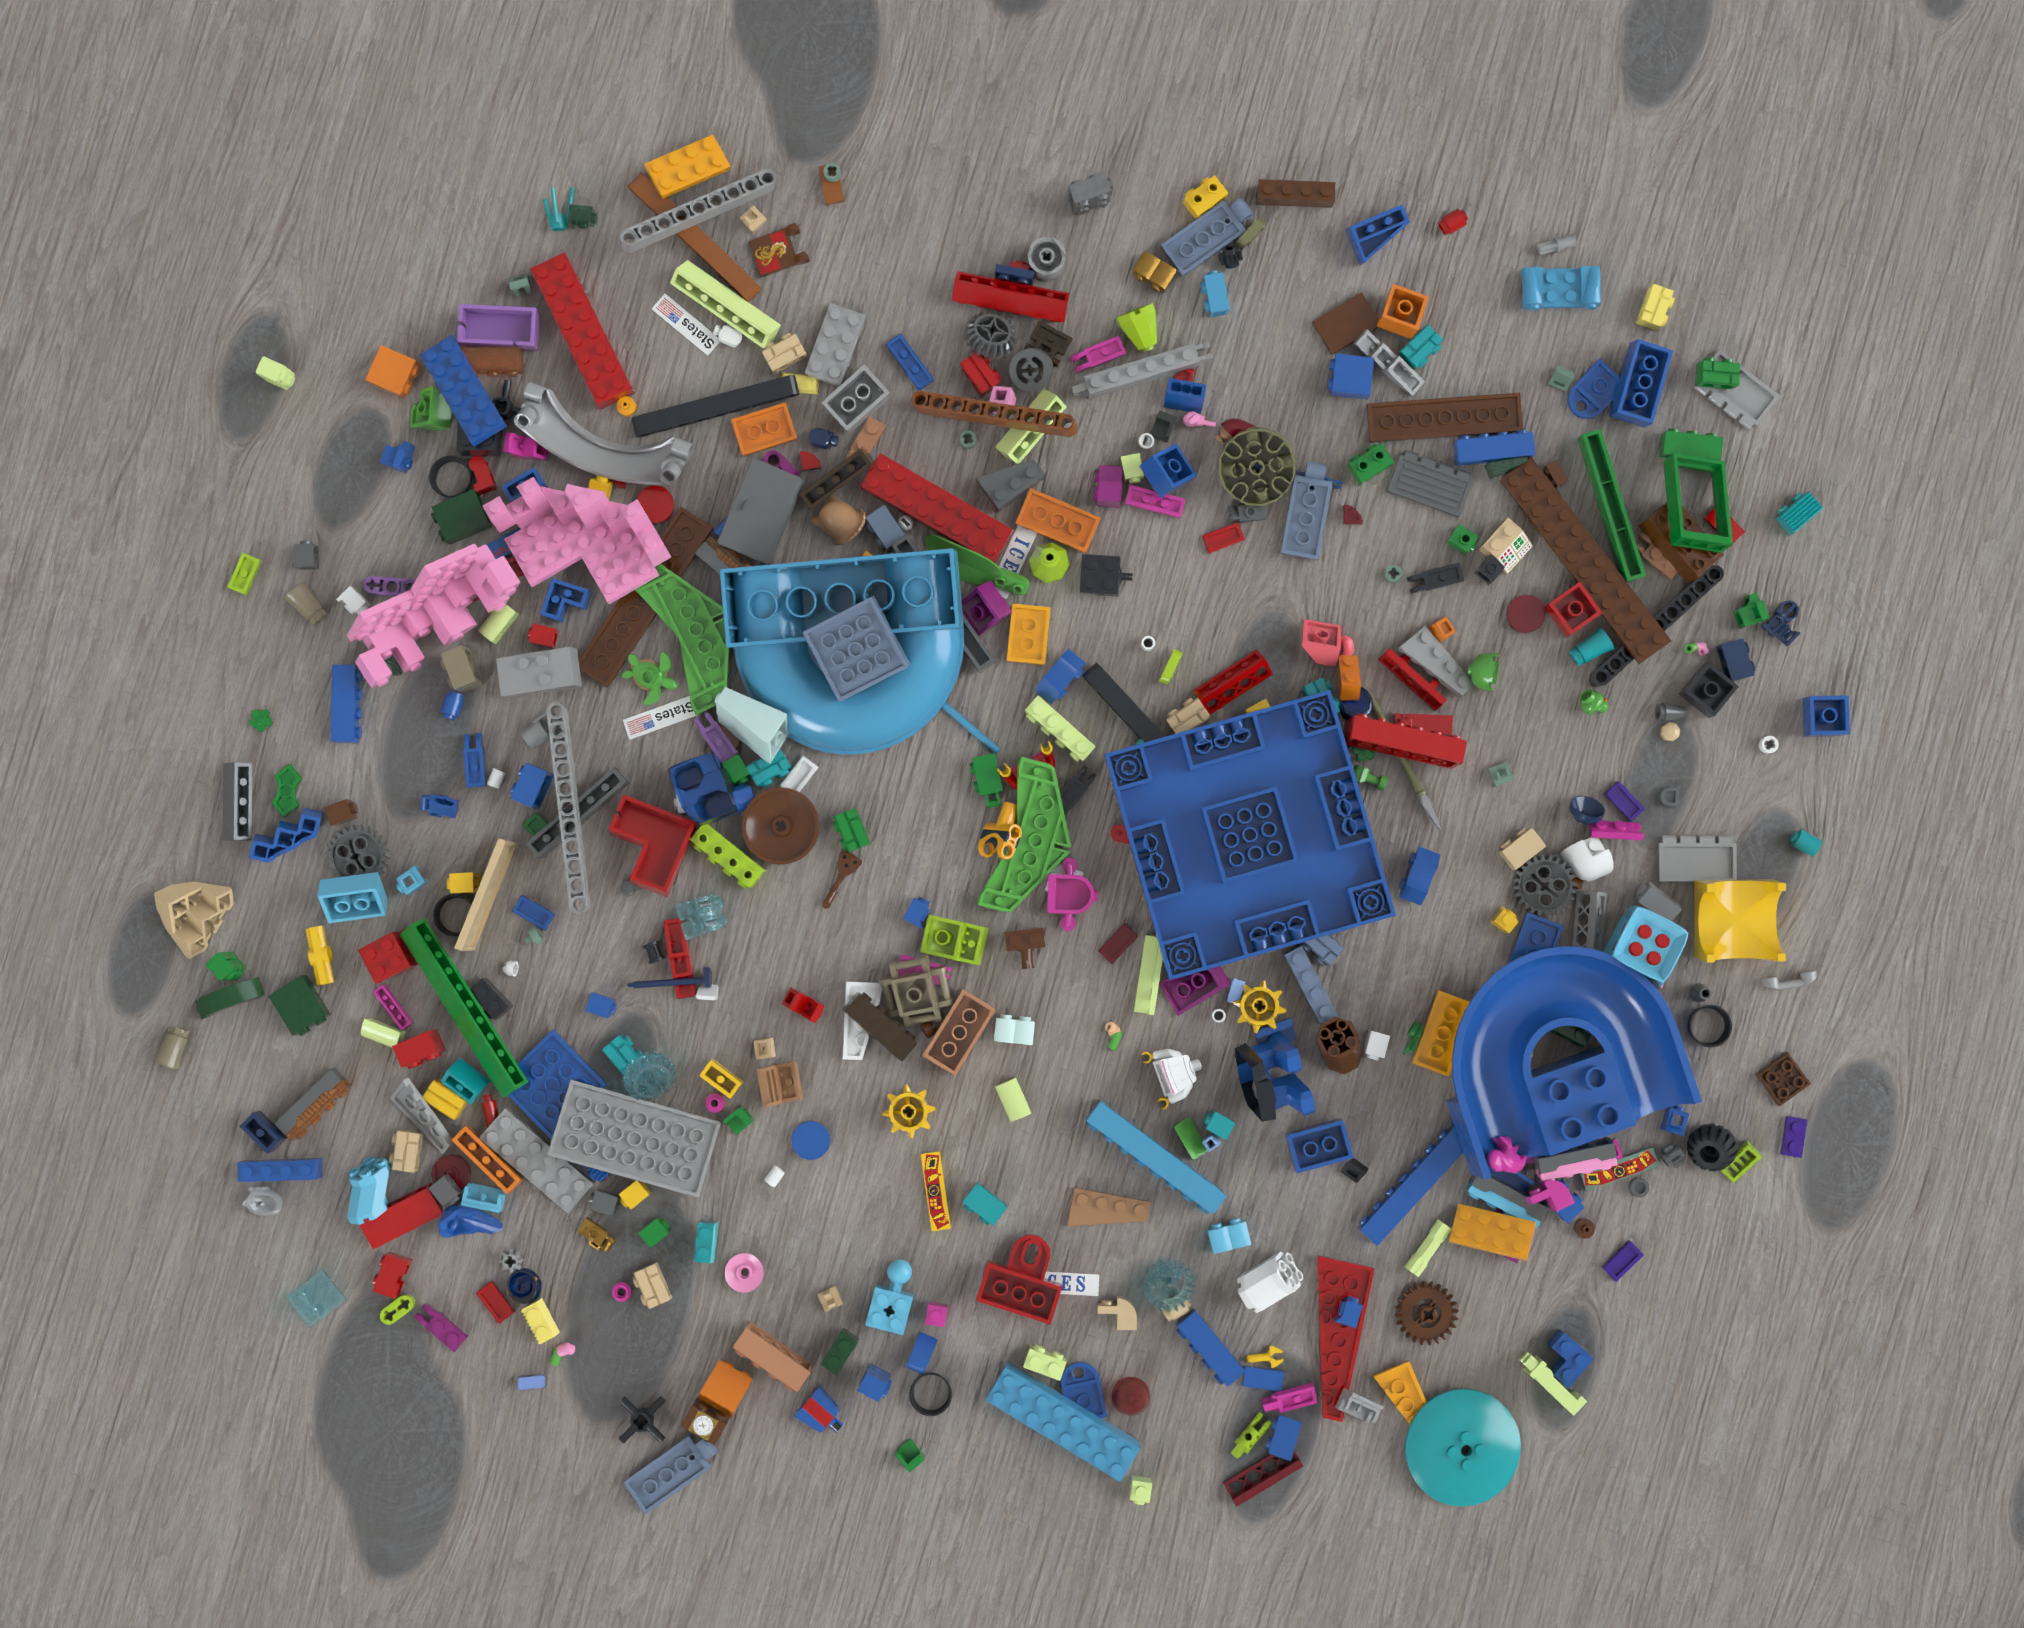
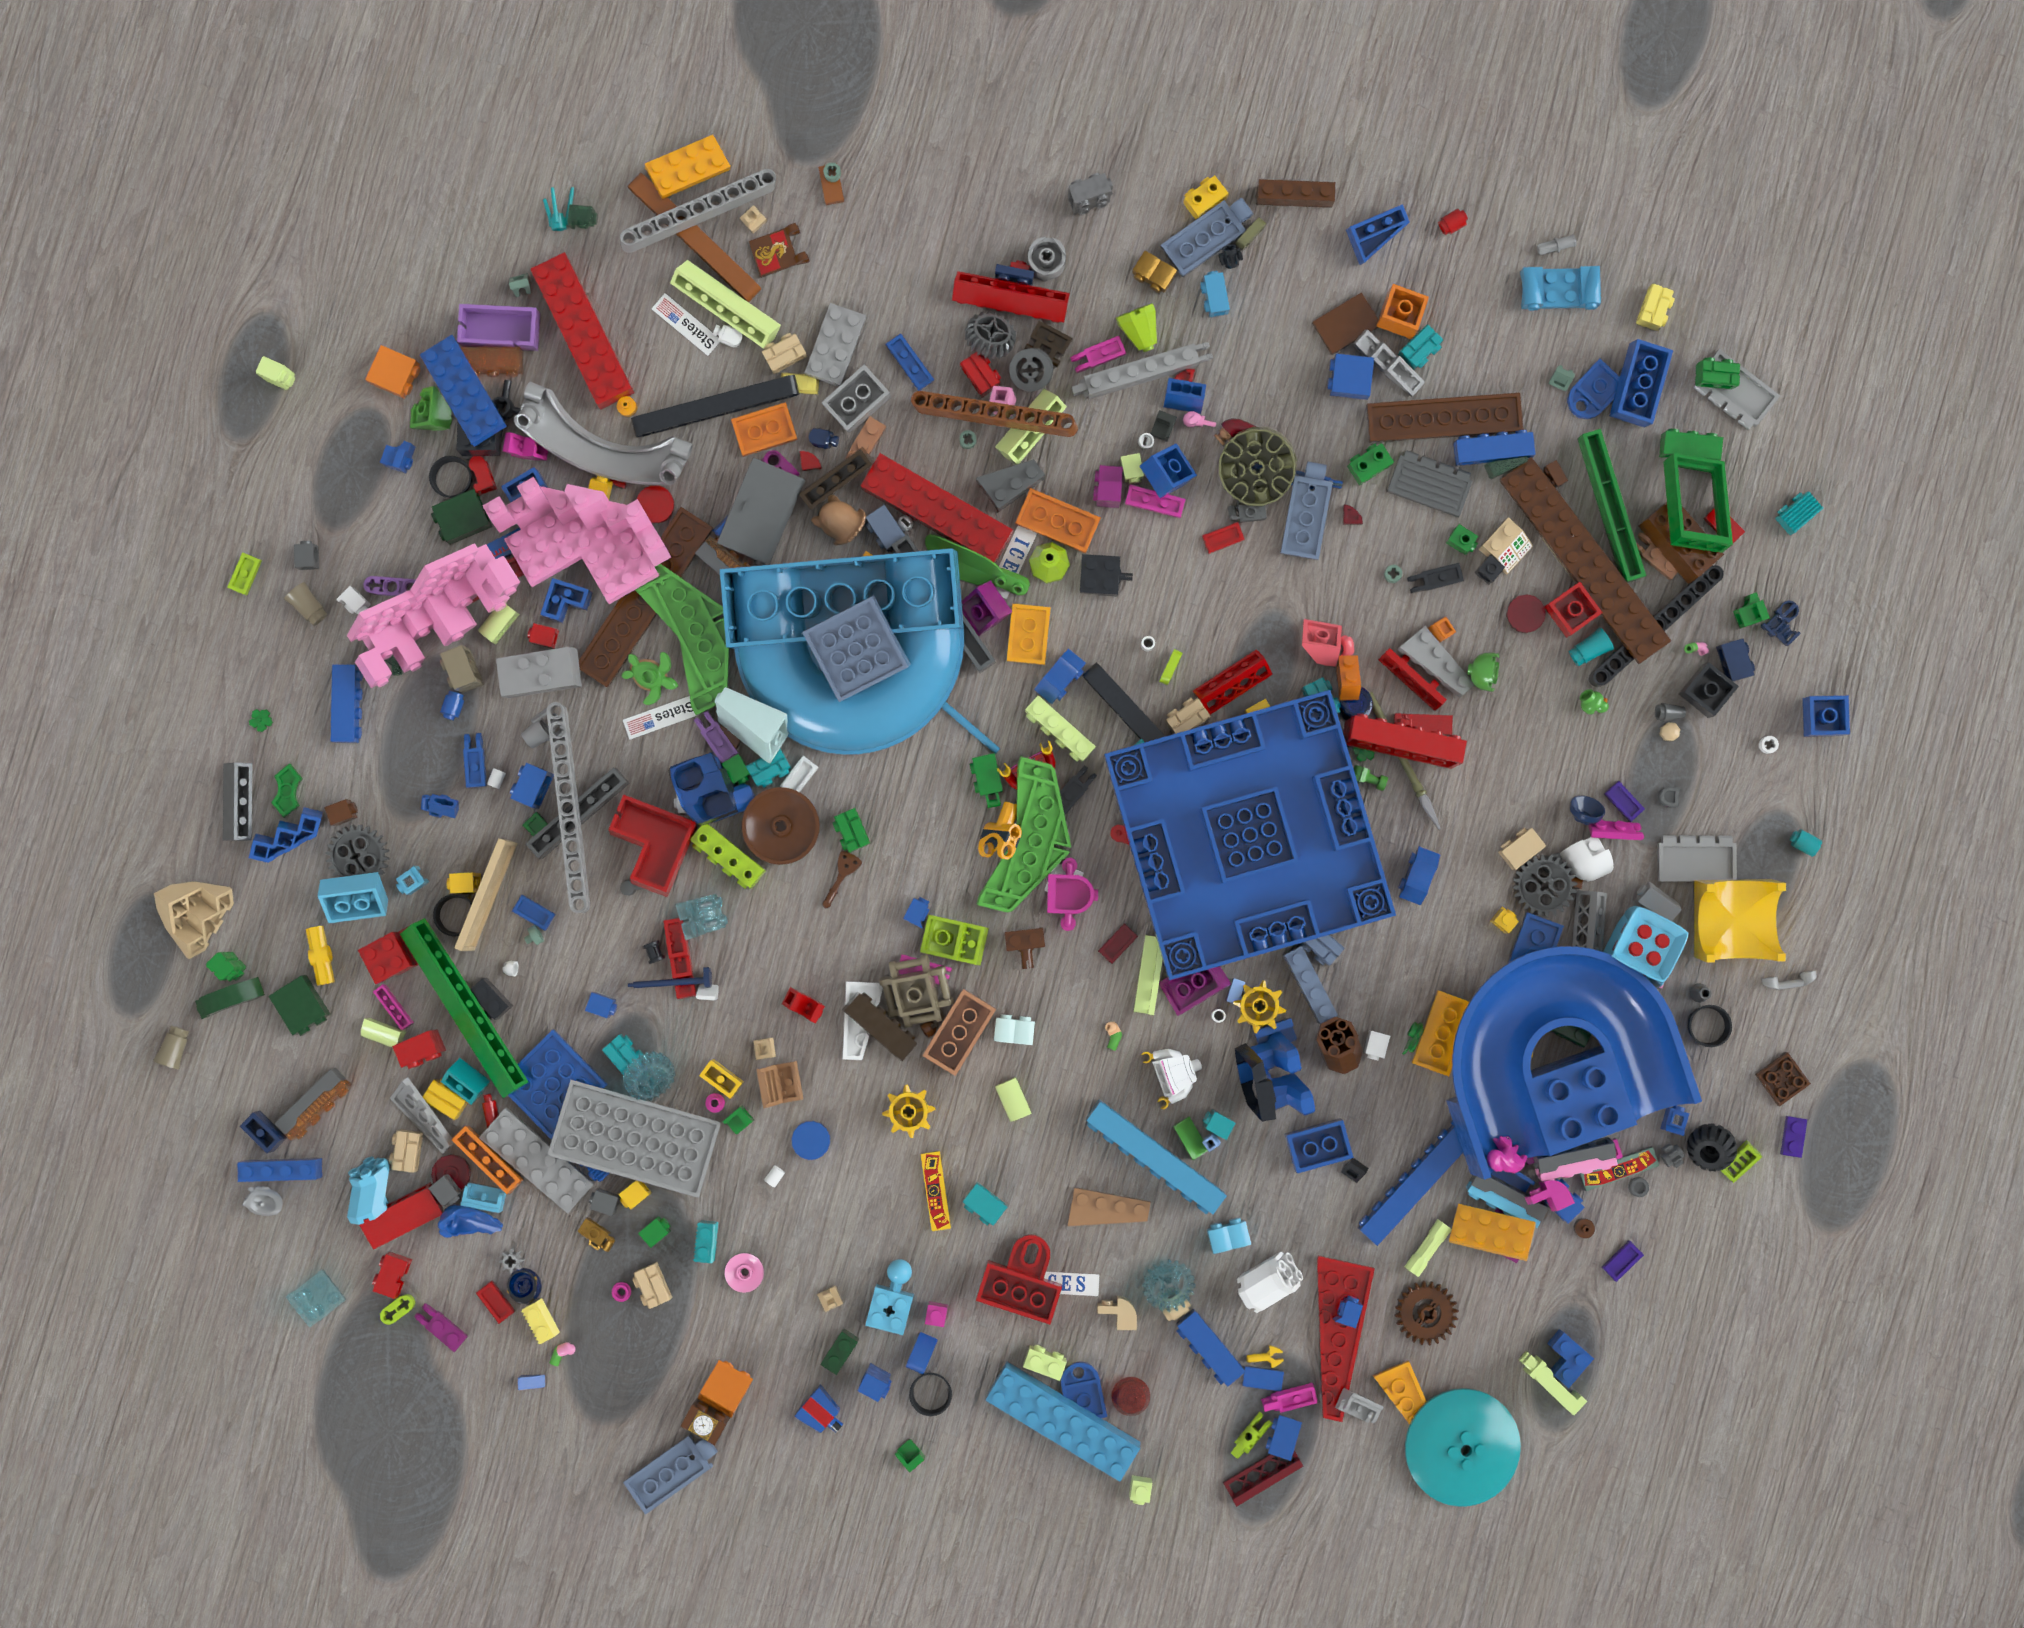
(648, 1413): black bar -> none
(773, 1357): nougat brick -> none
(1500, 774): sand green tile -> none

